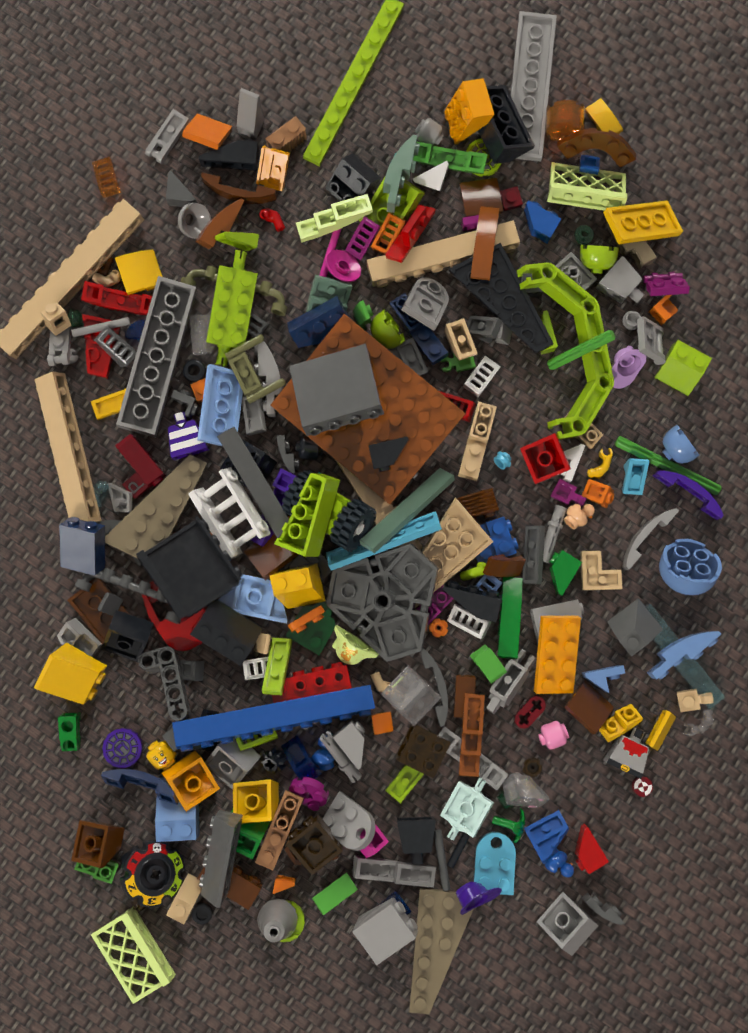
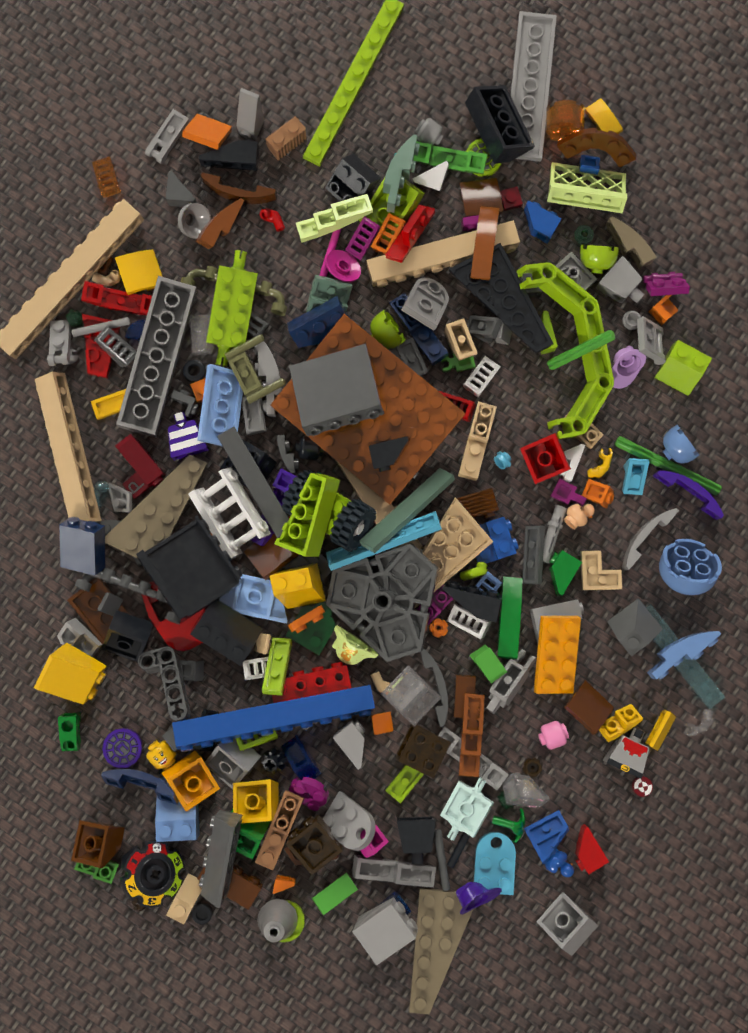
(53, 313): tan brick -> none
(148, 948): yellowish green fence -> none
(240, 240): lime slope -> none
(272, 168): light orange plate -> none
(323, 757): blue animal -> none
(341, 758): light grey pin -> none
(362, 314): bright green slope -> none
(468, 109): light orange slope -> none
(504, 567): reddish brown slope -> none
(526, 708): dark red beam -> none
(598, 676): medium blue slope -> none
(609, 913): dark grey slope -> none
(642, 222): yellow plate -> none
(690, 699): tan plate -> none

